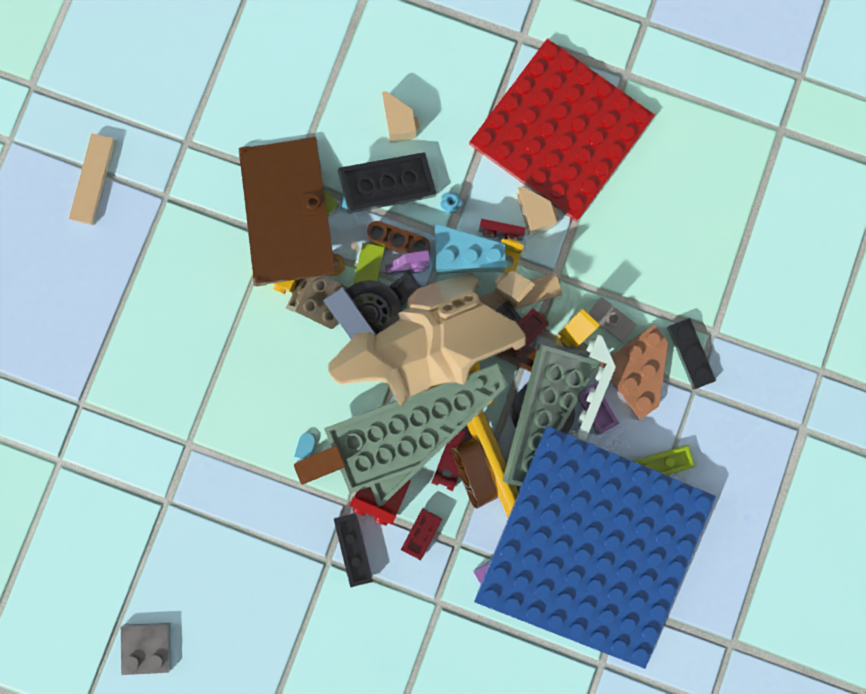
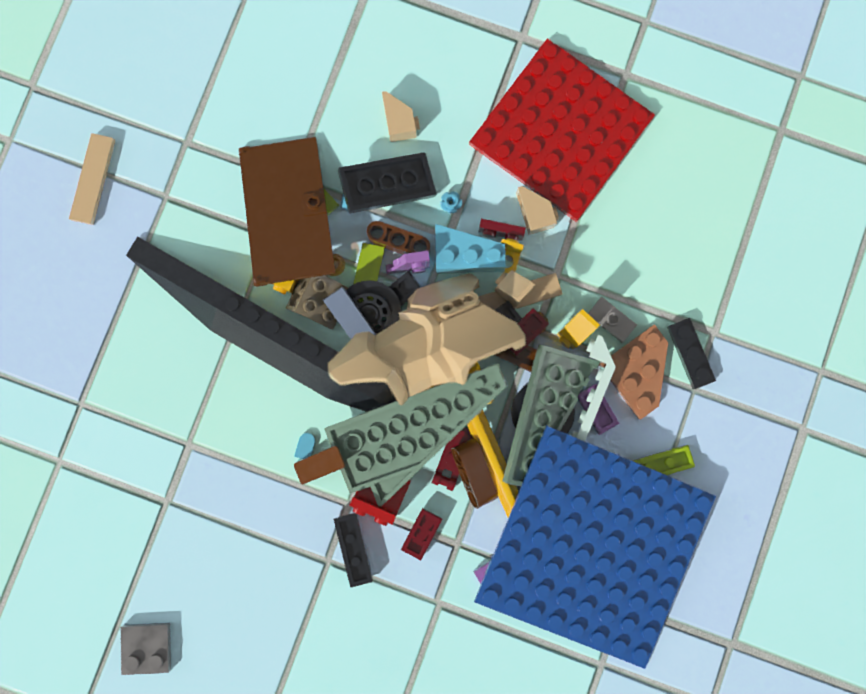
(255, 329): none -> black wedge

